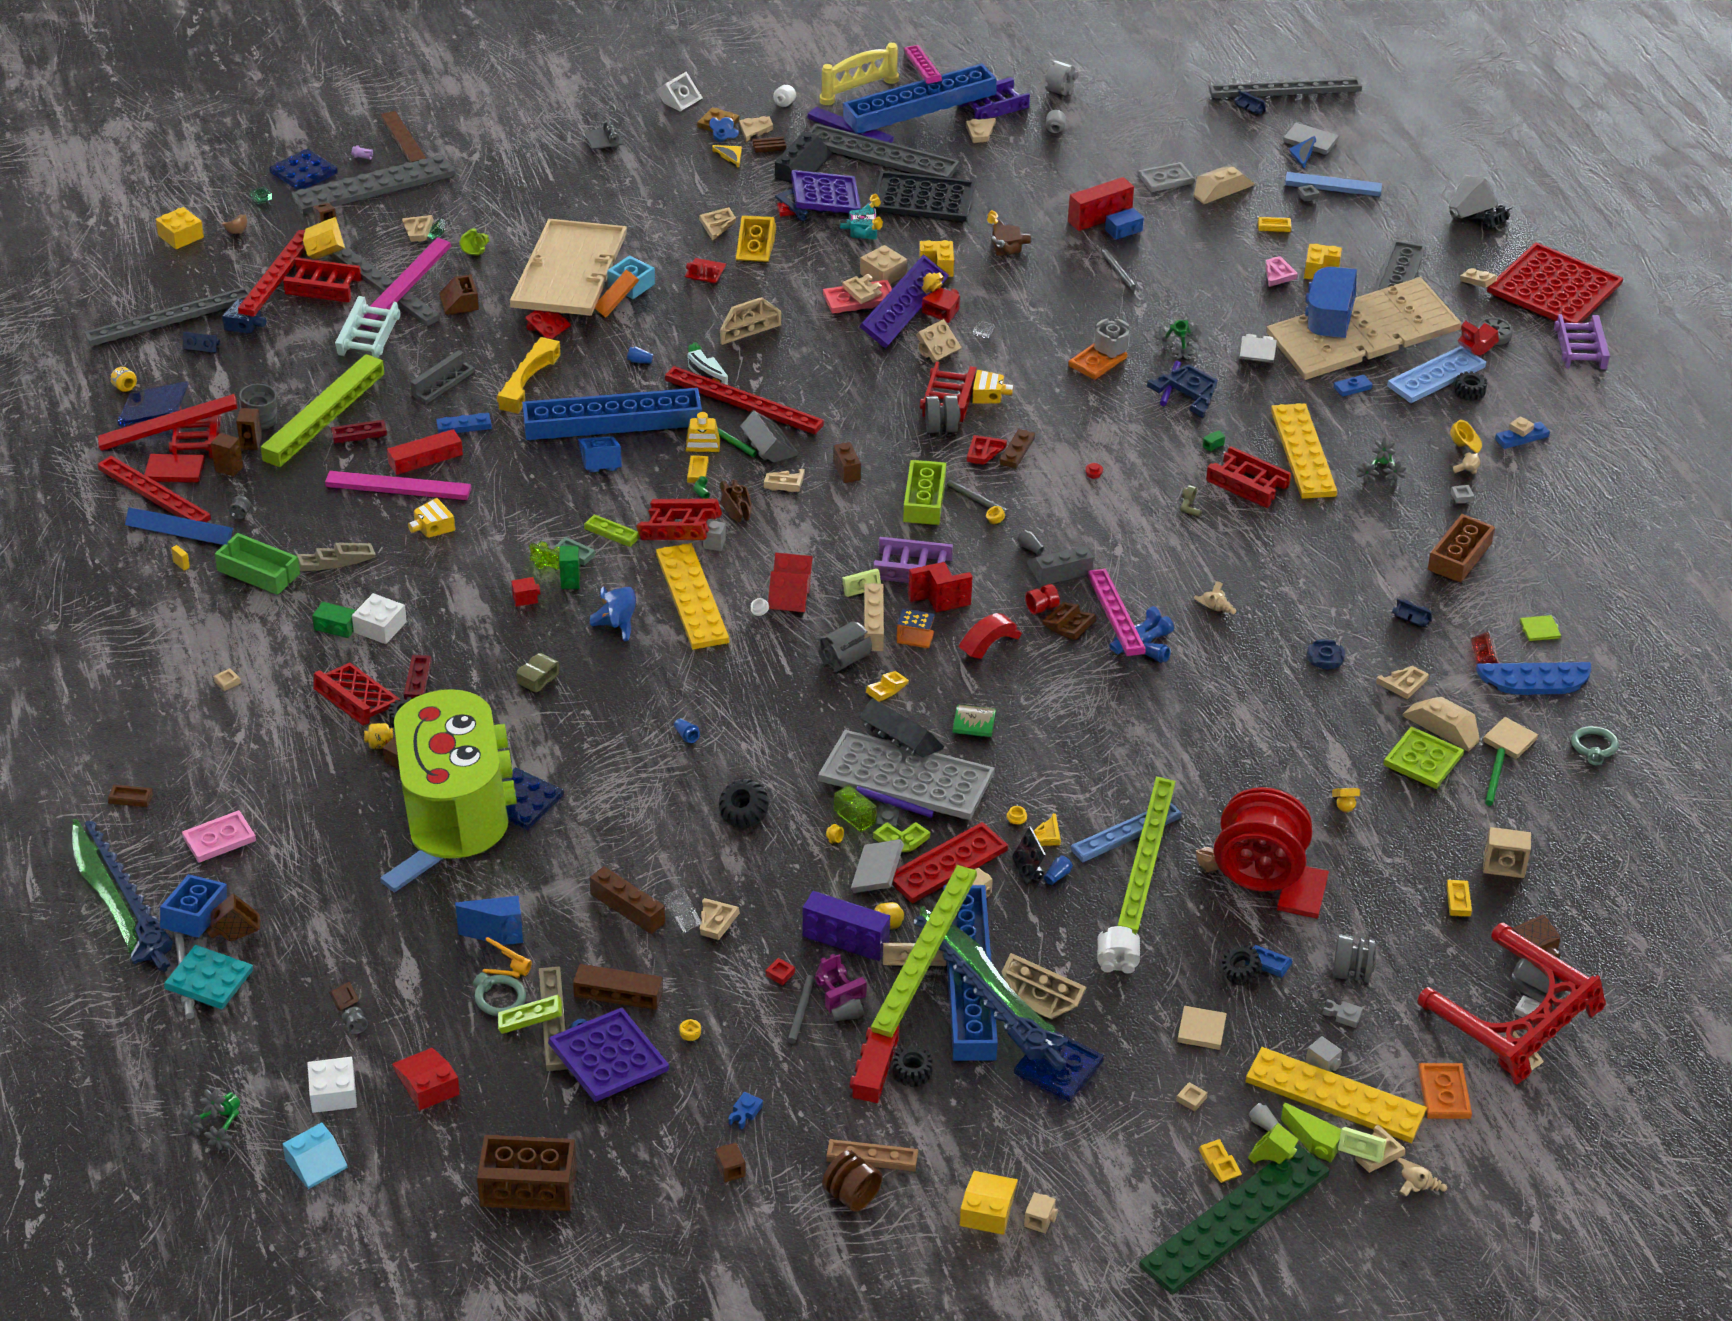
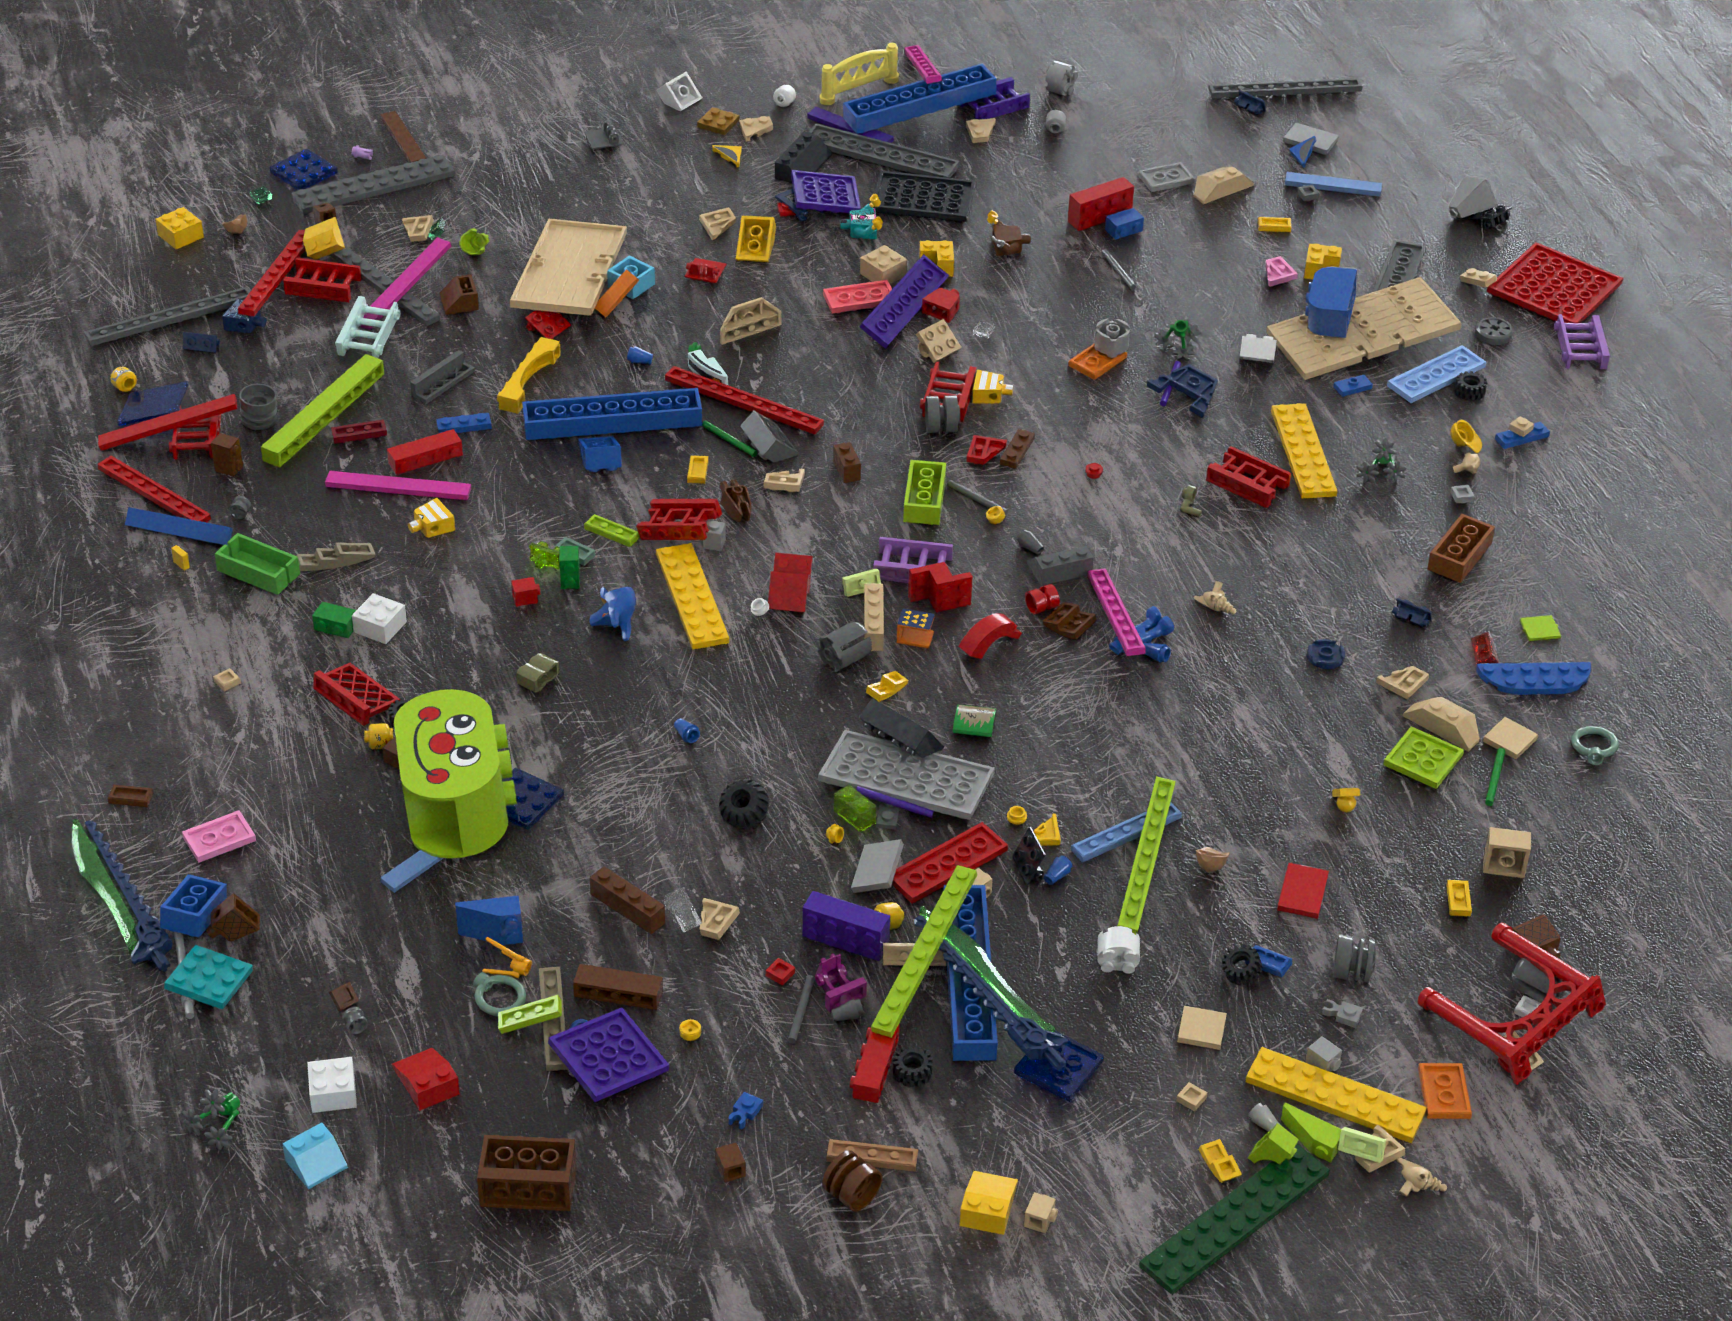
(174, 467): red tile -> none
(249, 429): reddish brown brick -> none
(417, 676): dark red plate -> none
(700, 487): green arm -> none
(702, 434): yellow torso -> none
(723, 129): blue plate -> none
(769, 144): reddish brown tile -> none
(862, 288): tan plate -> none
(911, 837): lime plate -> none
(932, 282): yellow plate -> none
(1041, 988): tan wedge -> none
(1213, 440): green piece -> none
(1263, 839): red wheel -> none
(1478, 339): red arch -> none

